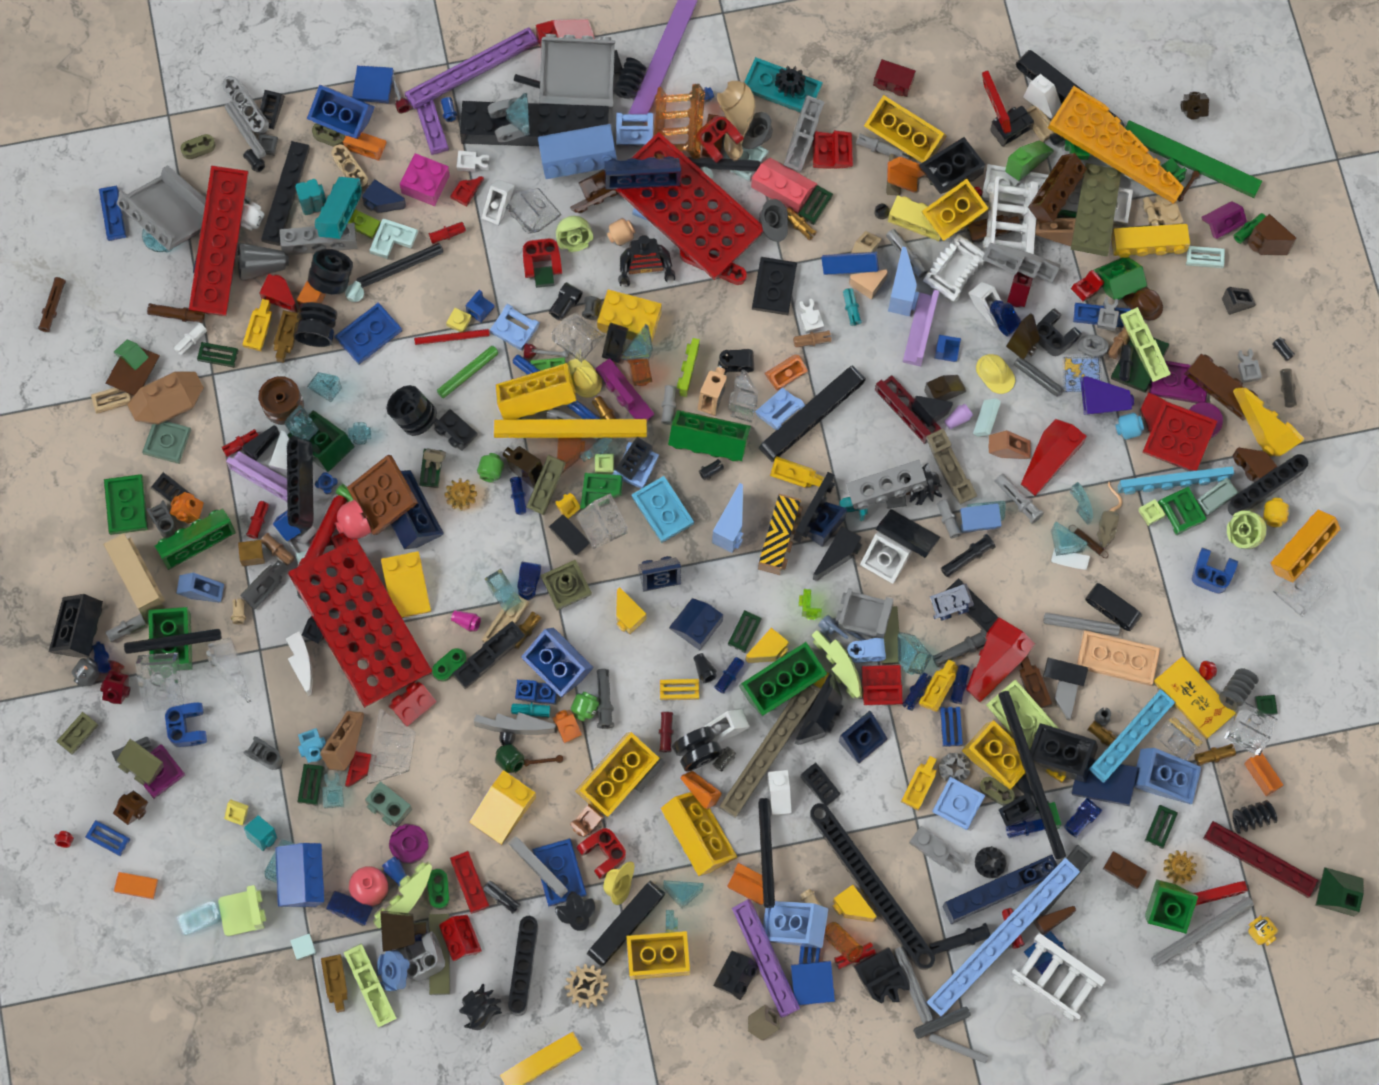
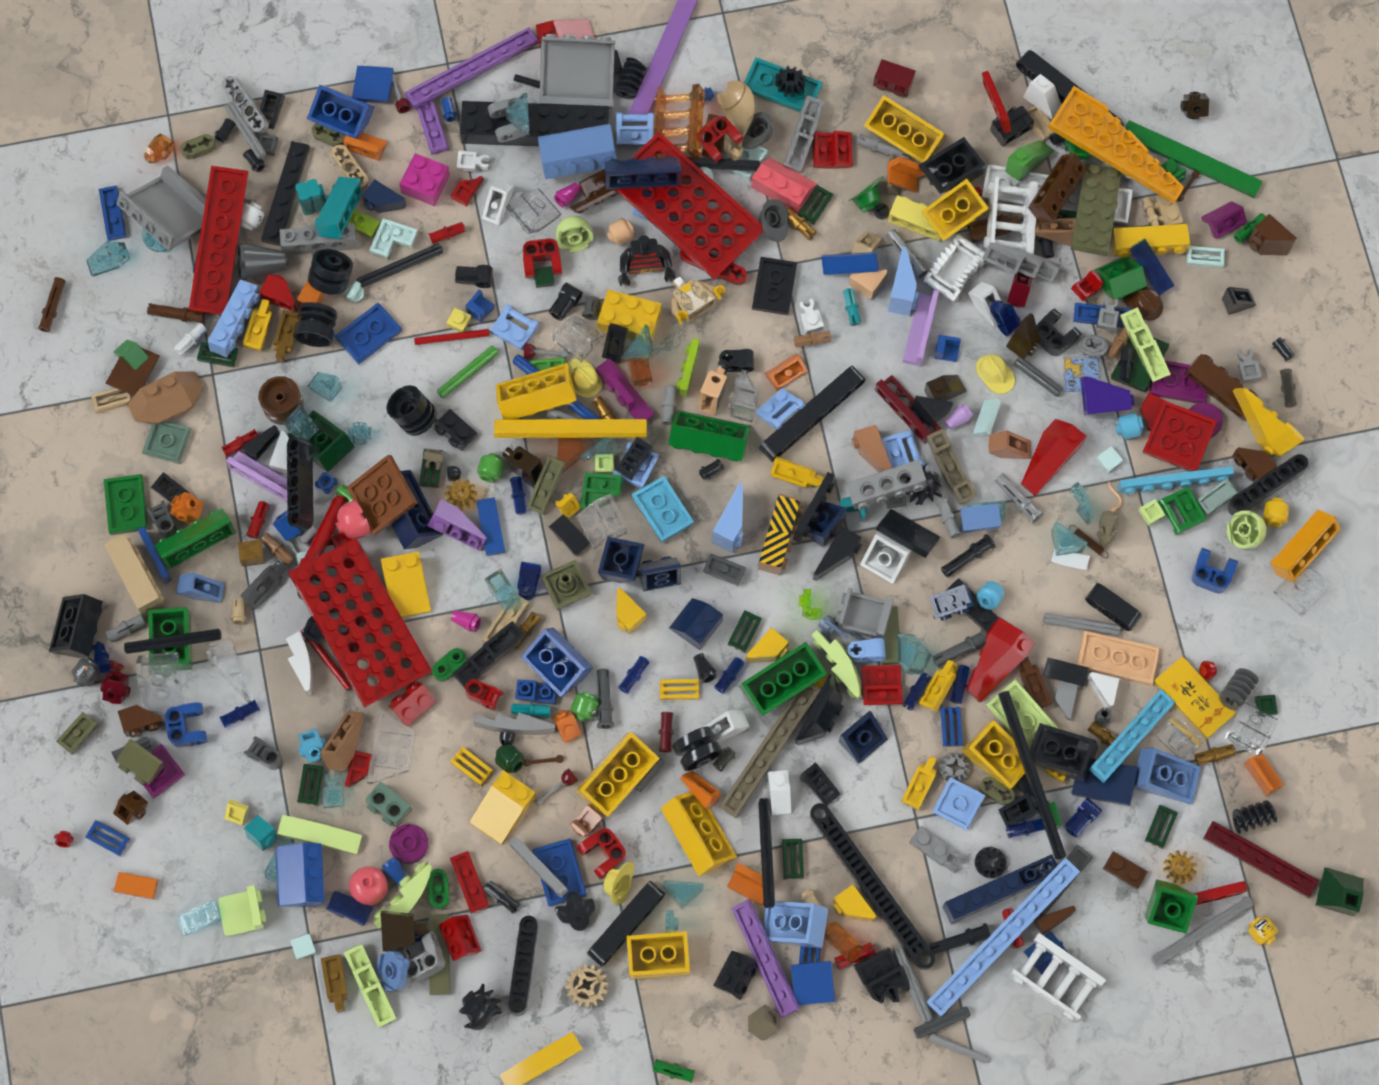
(108, 258): none -> clear light blue slope
(138, 720): none -> reddish brown slope
(154, 555): none -> blue tile
(159, 149): none -> clear orange rock
(224, 131): none -> black pin
(233, 318): none -> light blue brick
(239, 713): none -> clear blue pin
(313, 832): none -> yellowish green slope
(330, 664): none -> red bar
(453, 473): none -> black hinge
(455, 524): none -> medium lavender slope
(458, 755): none -> yellow tile
(479, 275): none -> black piece
(484, 695): none -> red piece
(490, 526): none -> blue tile
(565, 196): none -> dark pink cone
(566, 779): none -> hinge
(620, 560): none -> dark blue slope
(633, 674): none -> clear blue pin
(673, 1070): none -> green pin
(693, 298): none -> tan torso
(724, 569): none -> dark grey plate
(793, 875): none -> dark green tile
(868, 197): none -> green piece
(871, 448): none -> nougat slope
(896, 451): none -> light blue plate
(990, 595): none -> medium azure head
(1047, 248): none -> black pin
(1104, 687): none -> white slope
(1109, 459): none -> light aqua tile
(1152, 267): none -> clear blue plate

